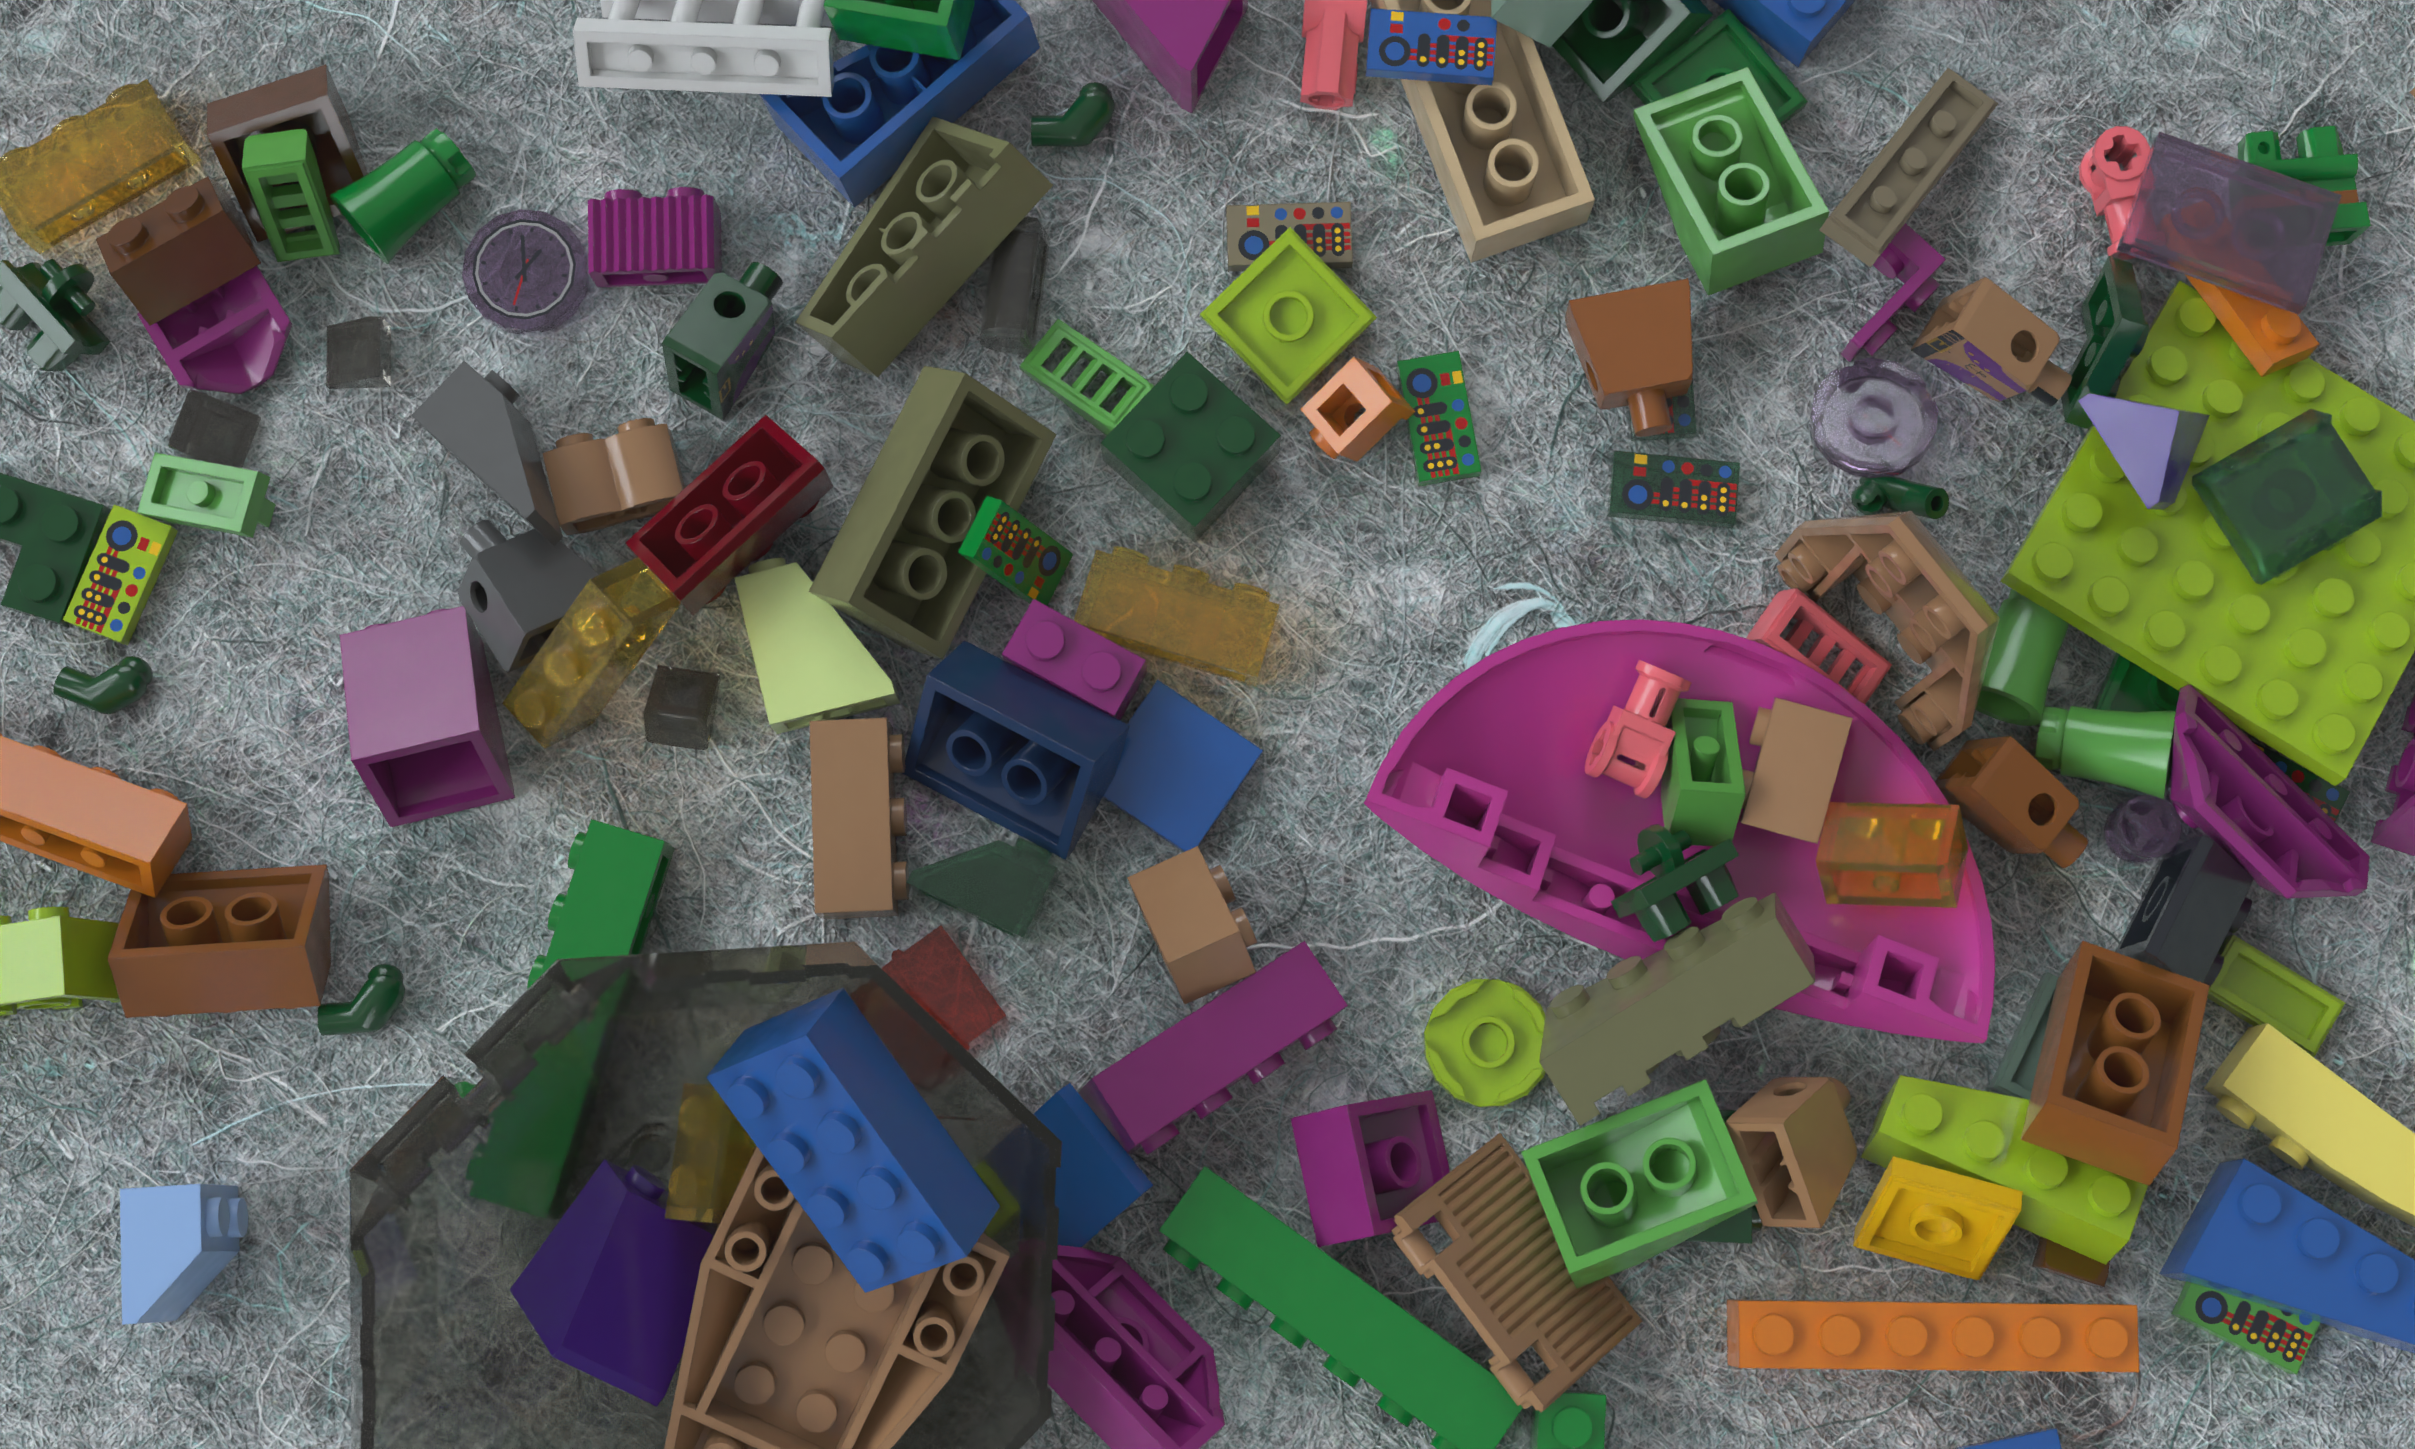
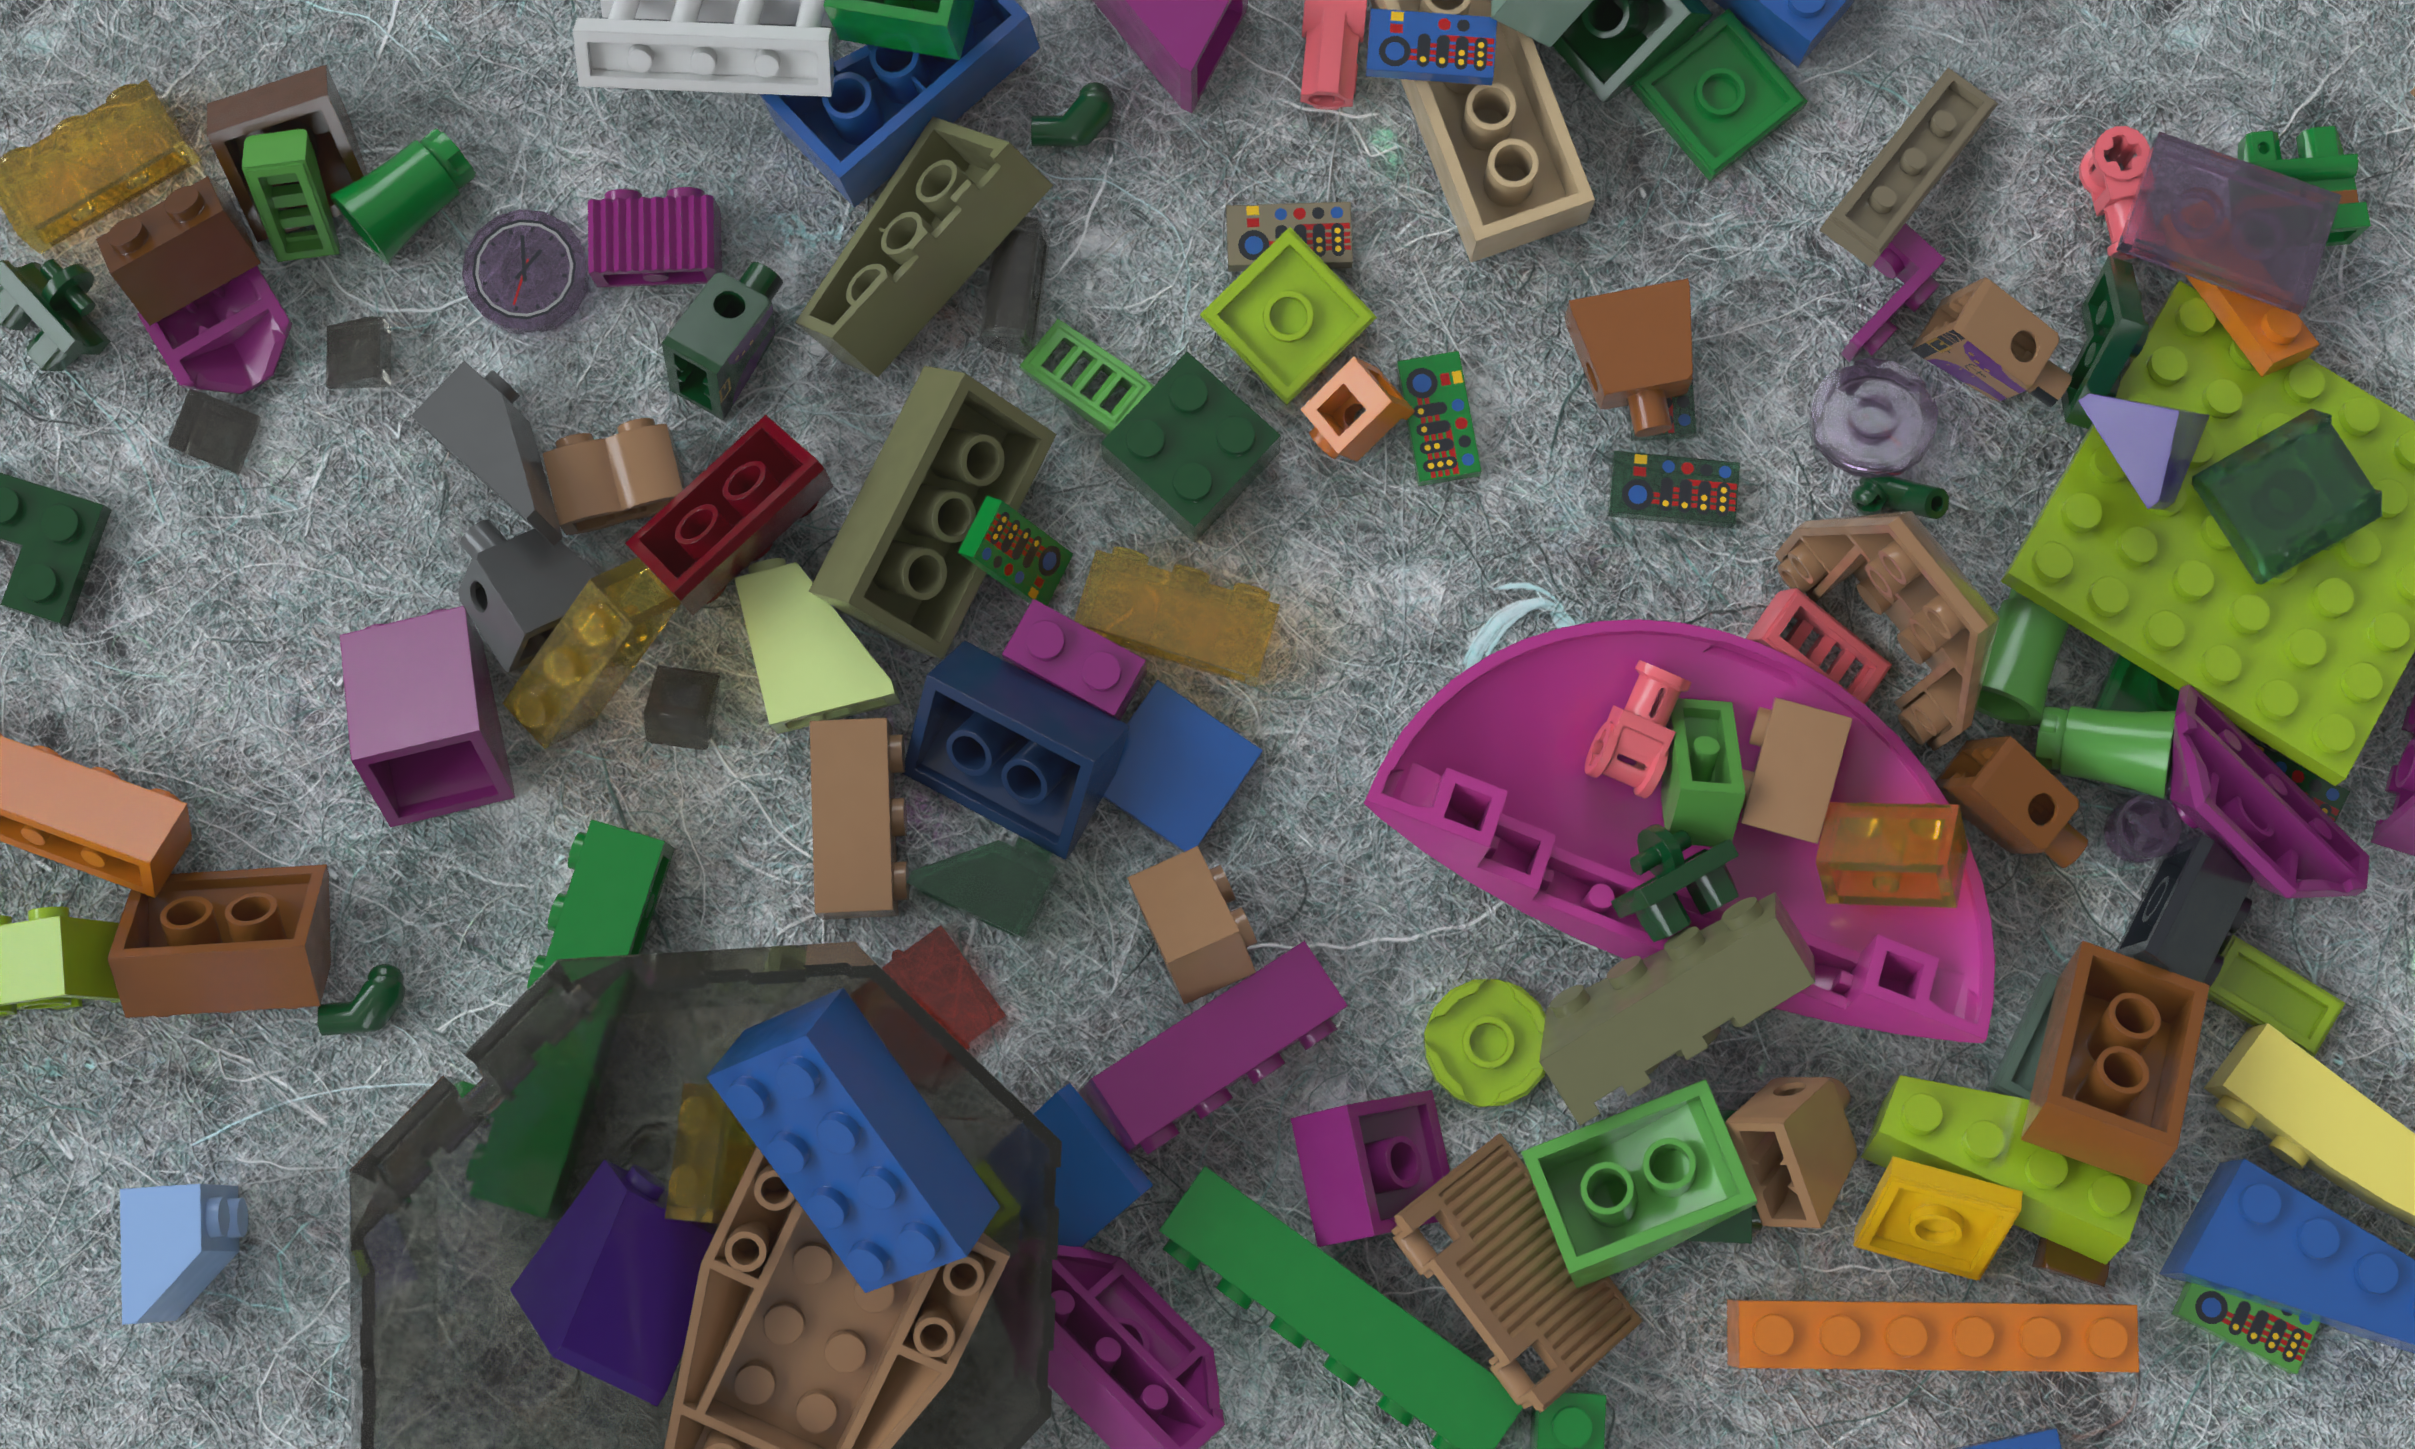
(108, 691): dark green arm -> none
(120, 575): tile -> none
(206, 495): bright green hinge -> none
(1731, 181): bright green slope -> none

